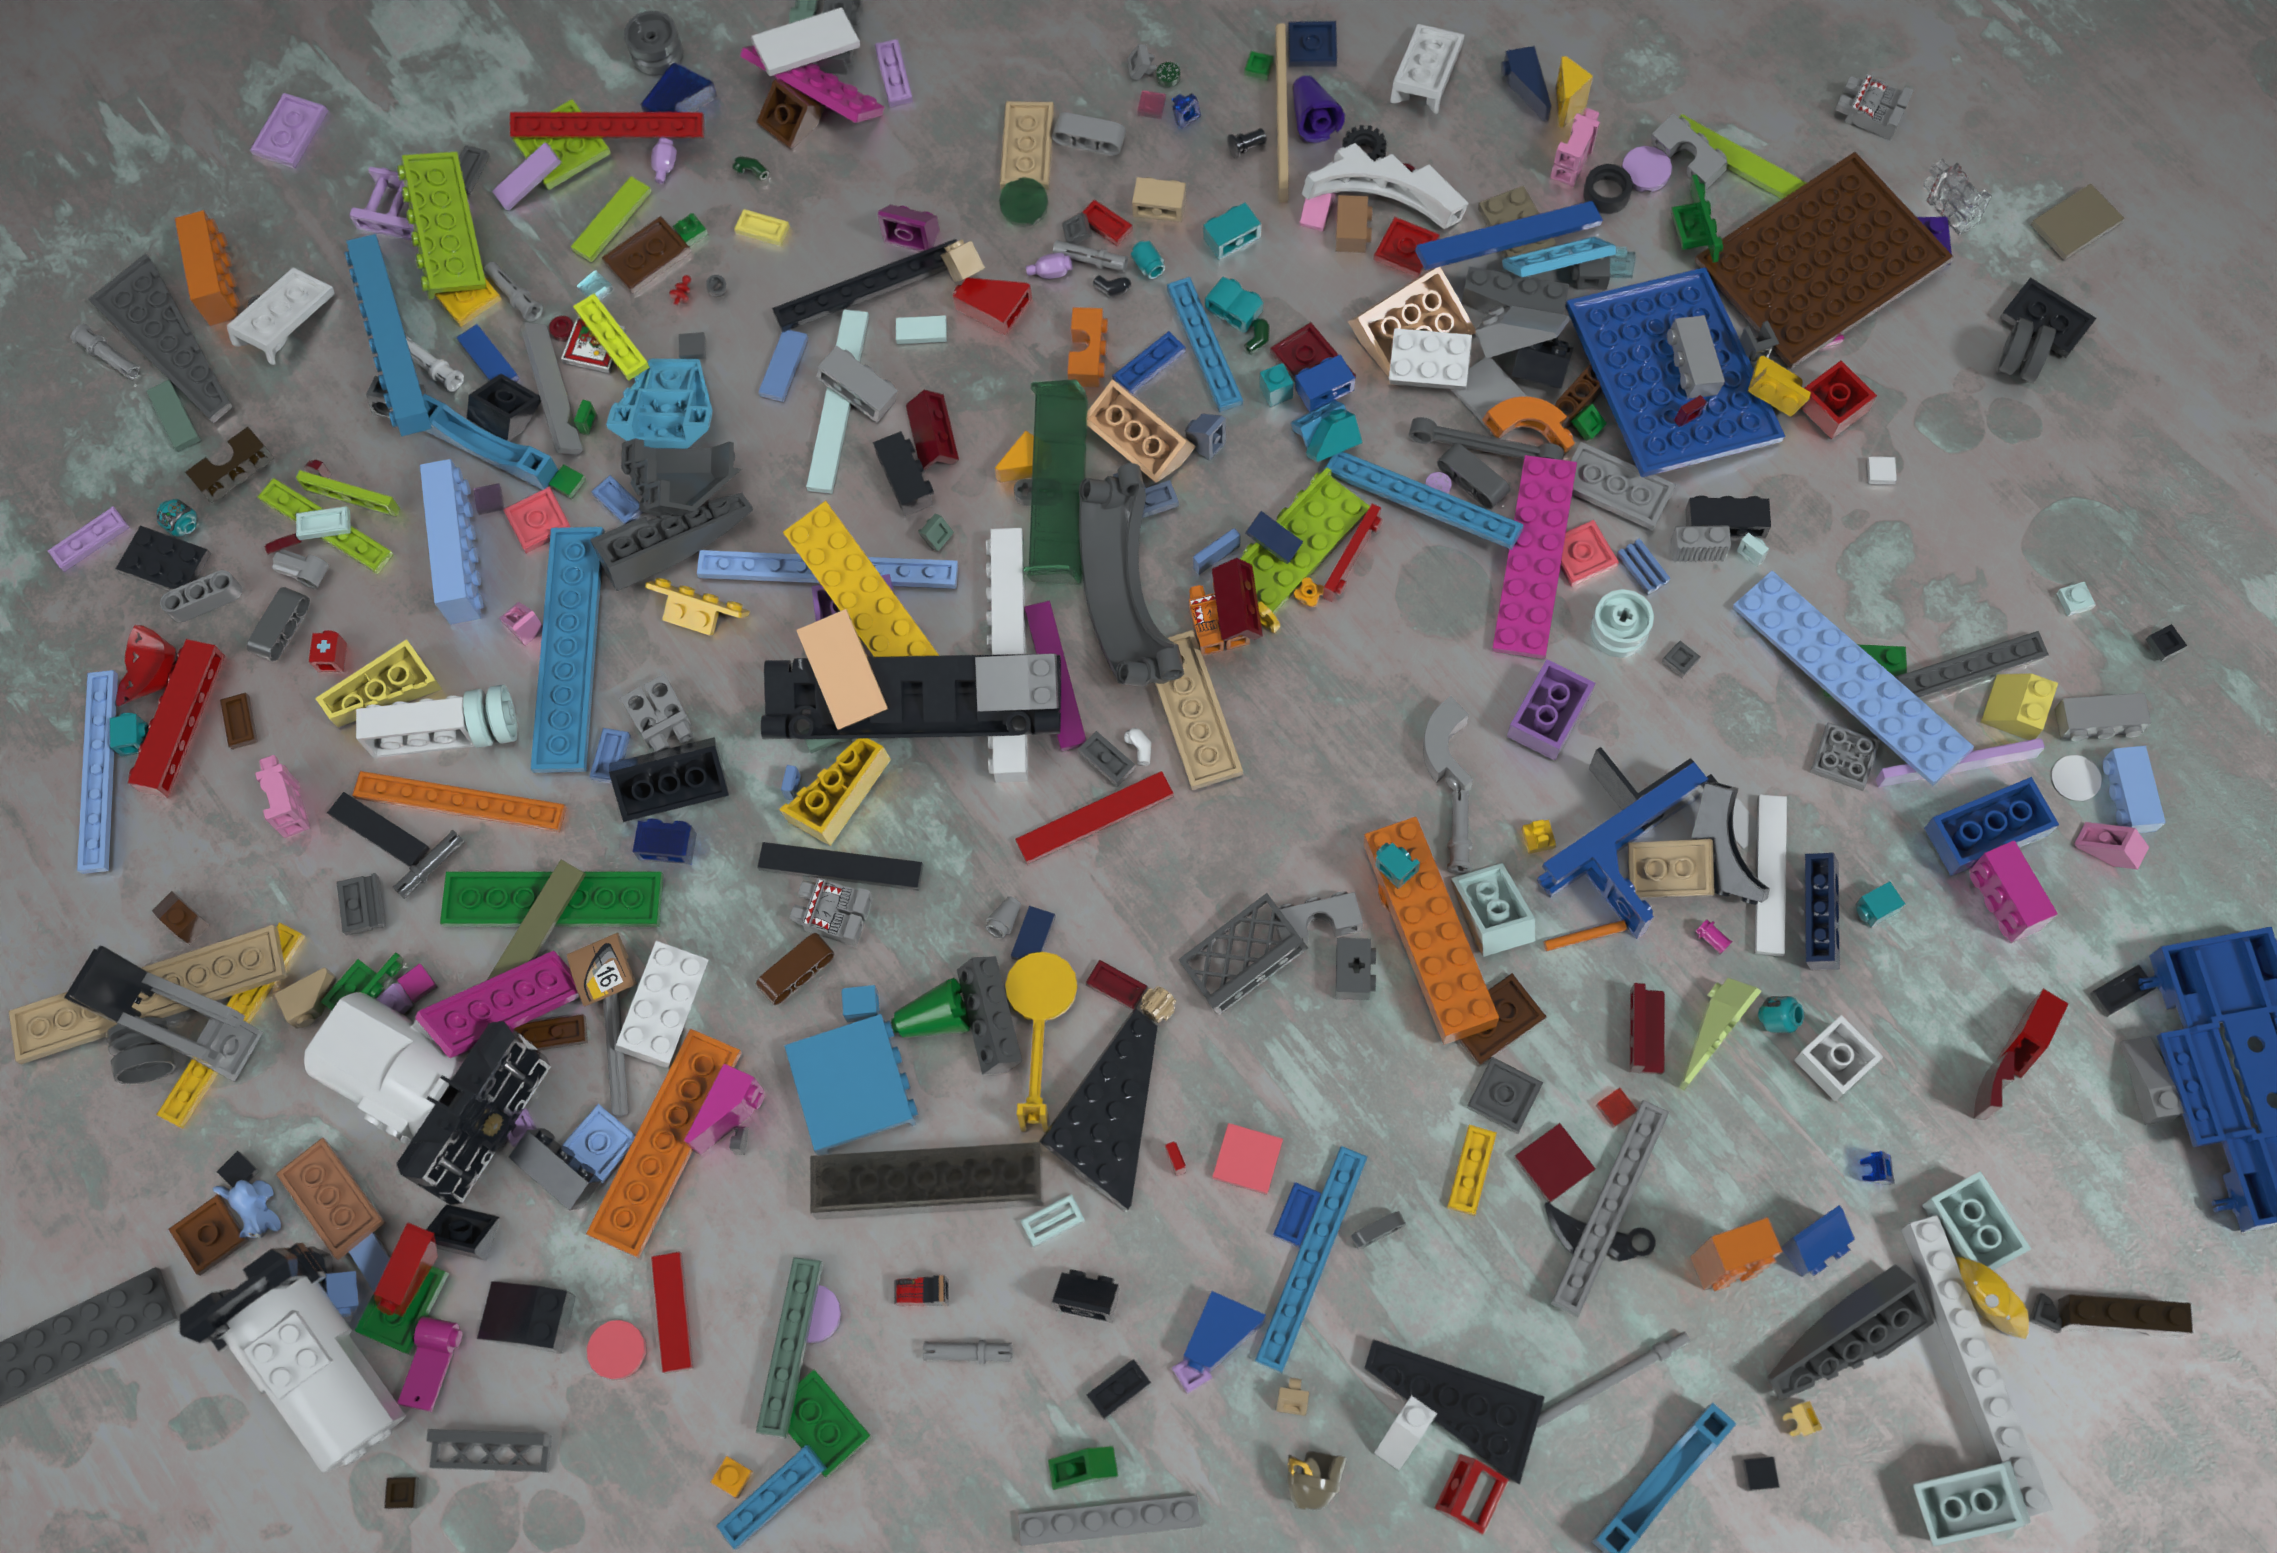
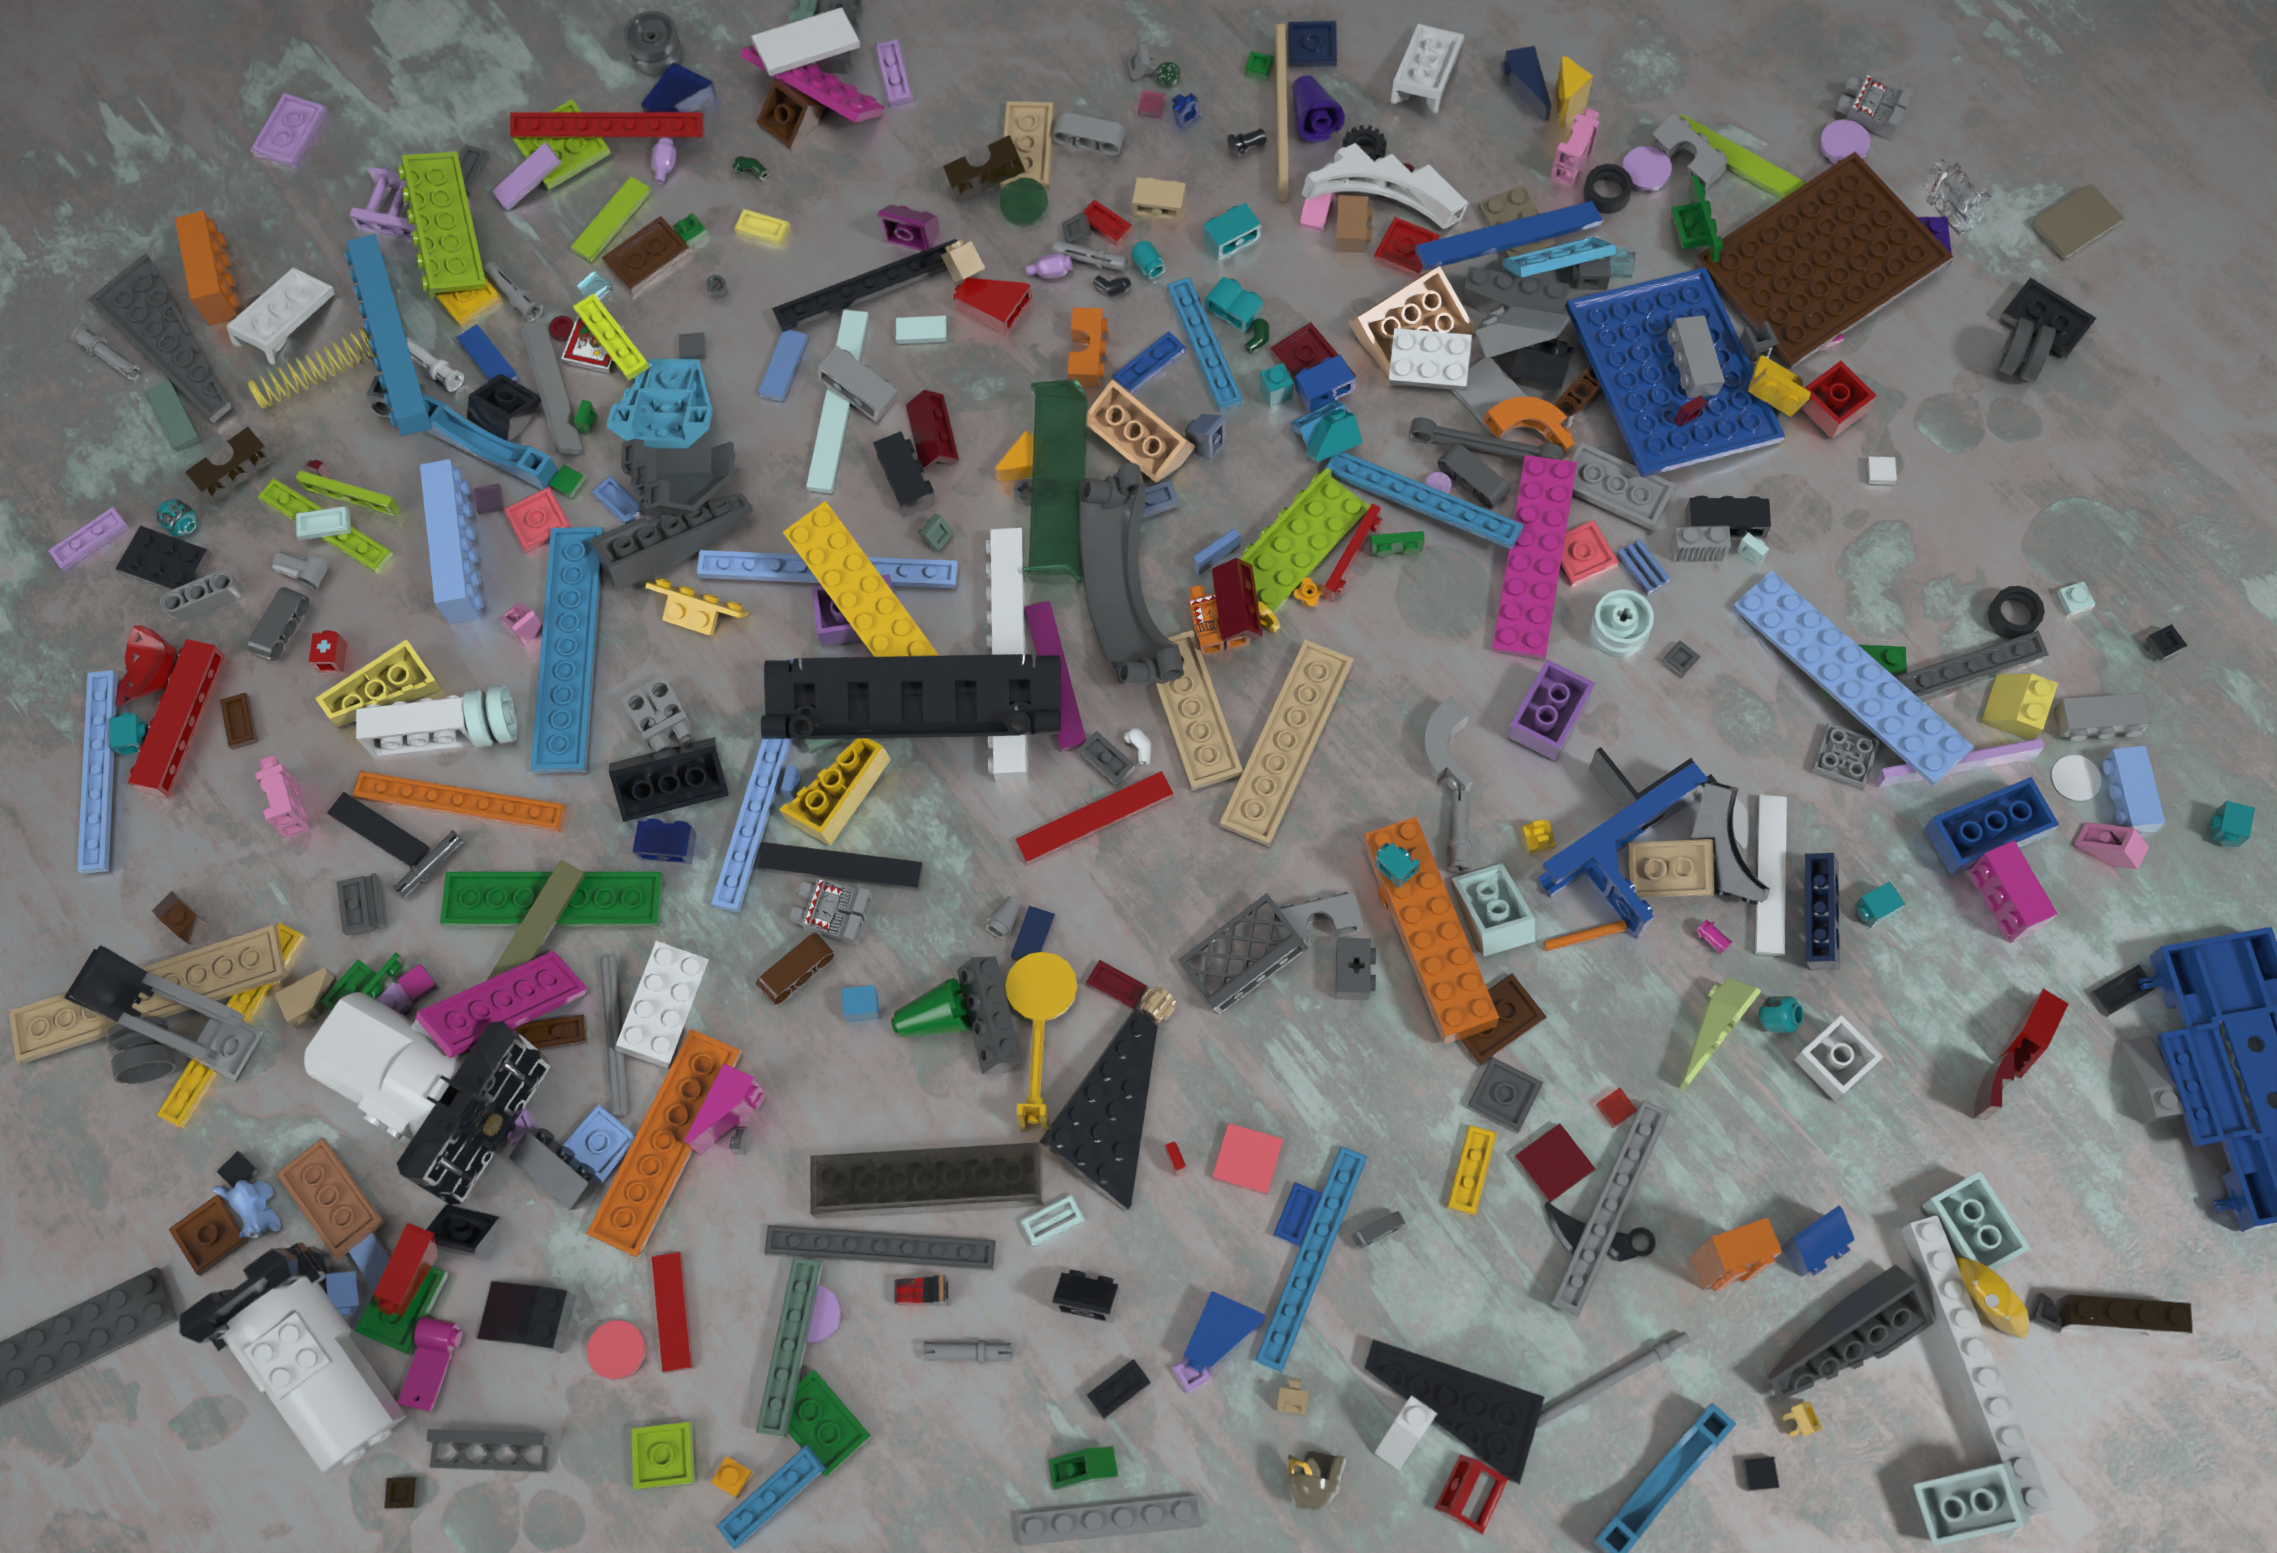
(264, 403): none -> light yellow piece
(282, 543): dark red tile -> none
(601, 969): slope -> none
(610, 749): medium blue tile -> none
(662, 1455): none -> lime plate
(679, 295): red hair -> none
(751, 824): none -> light blue plate
(842, 669): light nougat tile -> none
(850, 1083): dark azure panel -> none
(880, 1247): none -> dark grey tile
(1001, 166): none -> dark brown arch
(1017, 682): light grey slope -> none
(1274, 537): dark blue tile -> none
(1286, 743): none -> tan plate
(1397, 543): none -> green plate
(1589, 422): green plate -> none
(1647, 1030): dark red panel -> none
(1844, 138): none -> lavender tile
(1881, 1168): clear blue tile -> none
(2026, 597): none -> black tyre
(2232, 824): none -> teal brick

